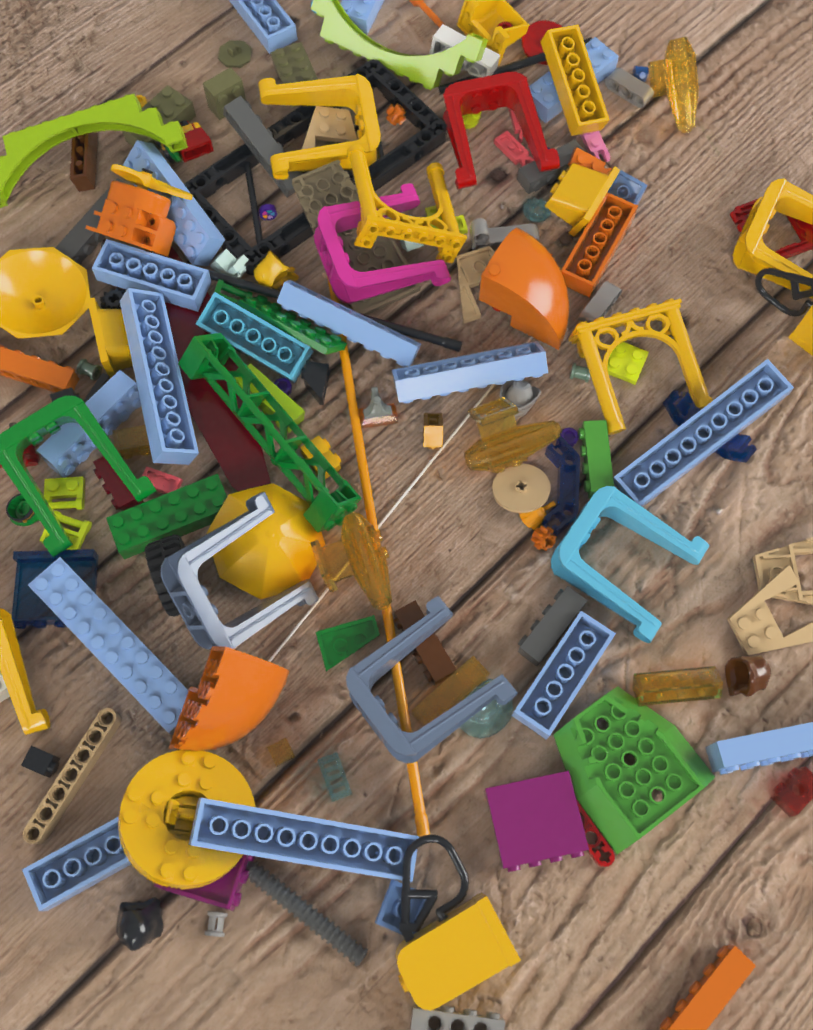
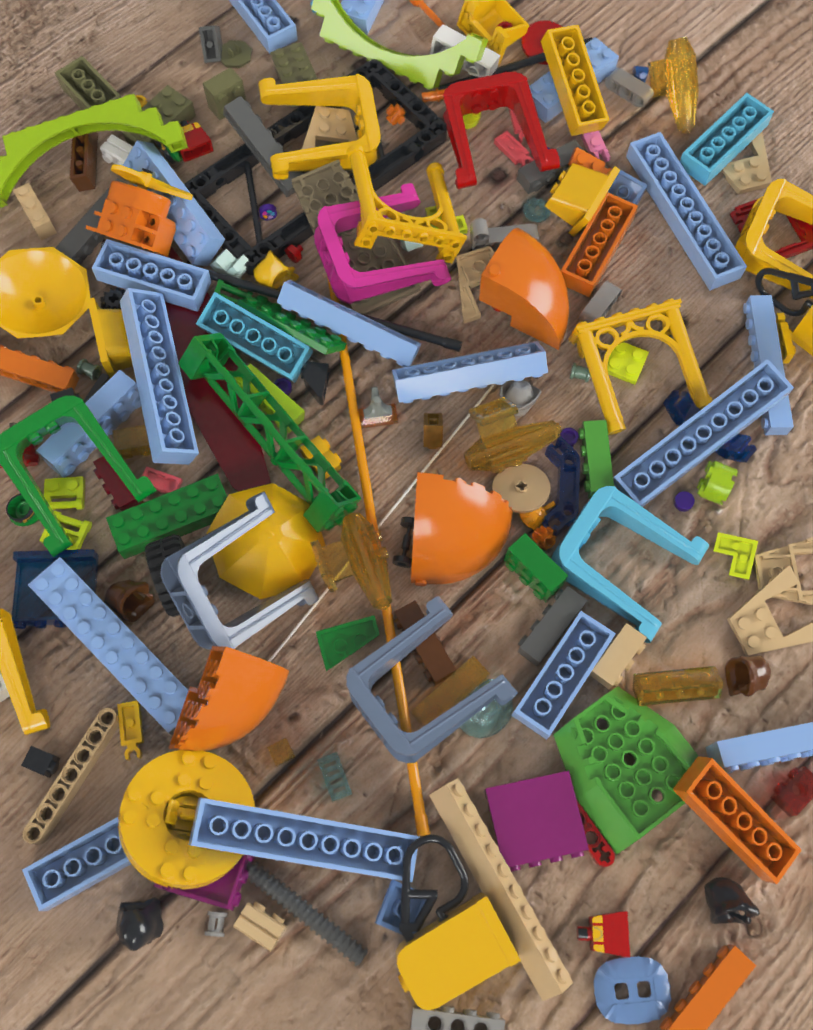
(34, 211): none -> tan brick
(85, 84): none -> olive brick
(115, 150): none -> white brick
(126, 601): none -> reddish brown piece
(130, 727): none -> yellow plate
(211, 43): none -> dark grey slope
(260, 925): none -> tan brick
(294, 253): none -> red tile
(402, 560): none -> black wheel
(431, 96): none -> orange axle
(456, 529): none -> orange brick
(502, 890): none -> tan brick
(535, 568): none -> green brick
(607, 933): none -> red torso
(618, 657): none -> tan brick
(634, 1008): none -> medium blue piece
(684, 501): none -> dark purple tile
(685, 211): none -> light blue brick
(717, 482): none -> lime brick
(726, 138): none -> medium azure brick
(726, 899): none -> black piece
(737, 819): none -> orange brick
(741, 549): none -> neon yellow plate
(752, 172): none -> tan wing
(765, 345): none -> light blue brick
(785, 334): none -> yellow plate

